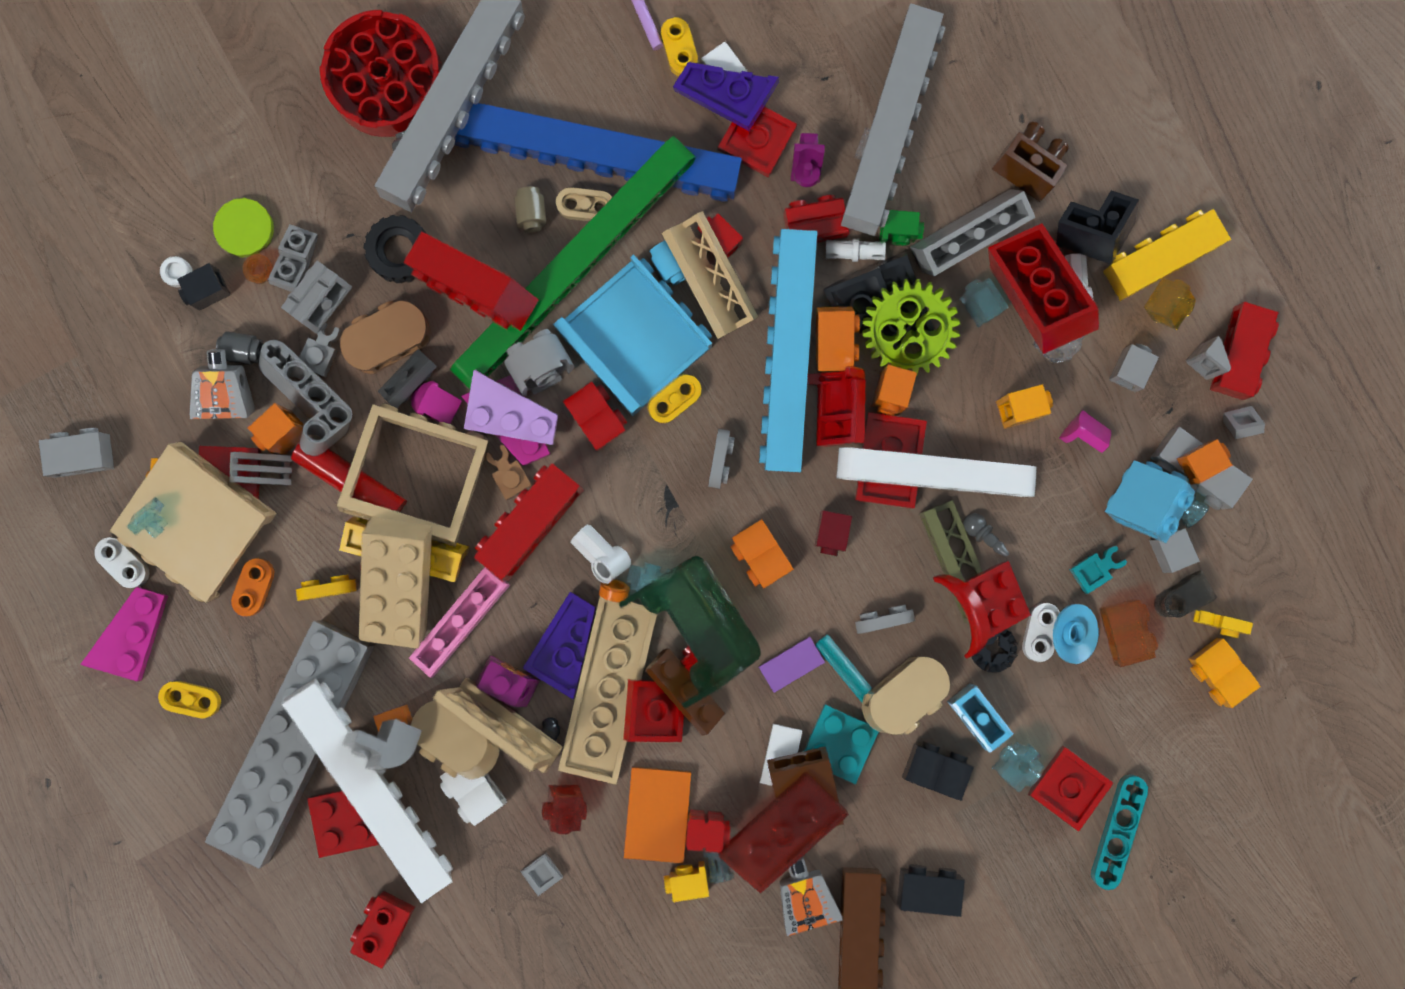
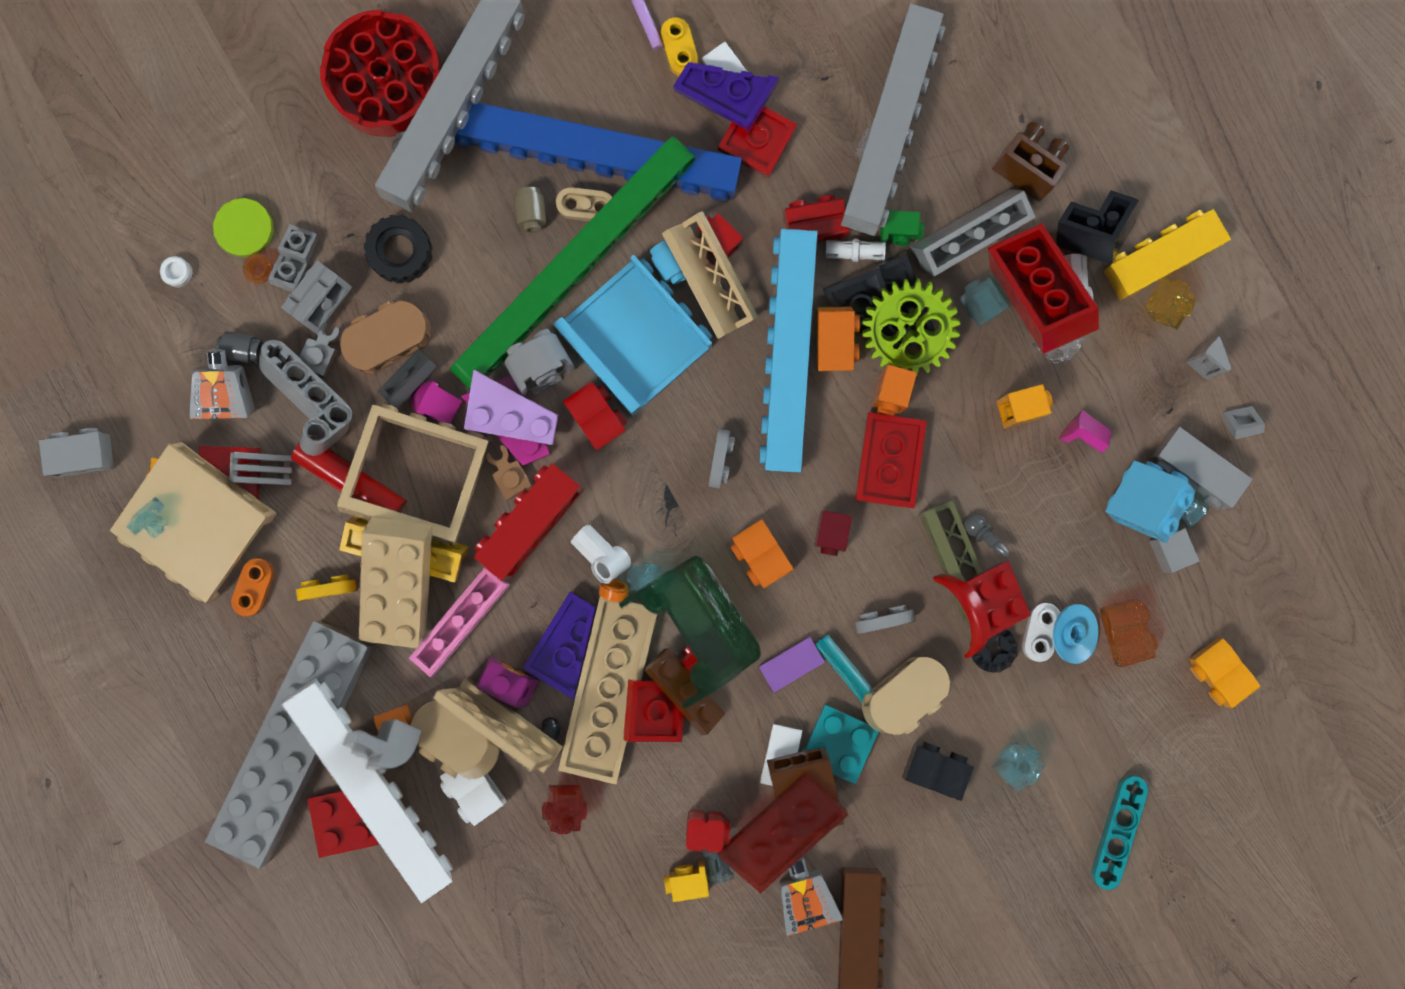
(120, 562): white plate -> none
(129, 636): dark pink wing -> none
(191, 699): yellow plate -> none
(203, 287): black brick -> none
(277, 430): orange brick -> none
(382, 929): red brick -> none
(470, 282): red brick -> none
(541, 874): light grey tile -> none
(657, 814): orange tile -> none
(674, 399): yellow plate -> none
(807, 160): magenta hips -> none
(840, 406): red piece -> none
(930, 891): black brick -> none
(936, 472): white beam -> none
(980, 717): medium azure brick -> none
(1070, 788): red plate -> none
(1094, 572): teal plate -> none
(1134, 367): light grey brick -> none
(1189, 594): clear smoke piece -> none
(1205, 461): orange brick -> none
(1229, 626): yellow plate -> none
(1247, 350): red brick -> none

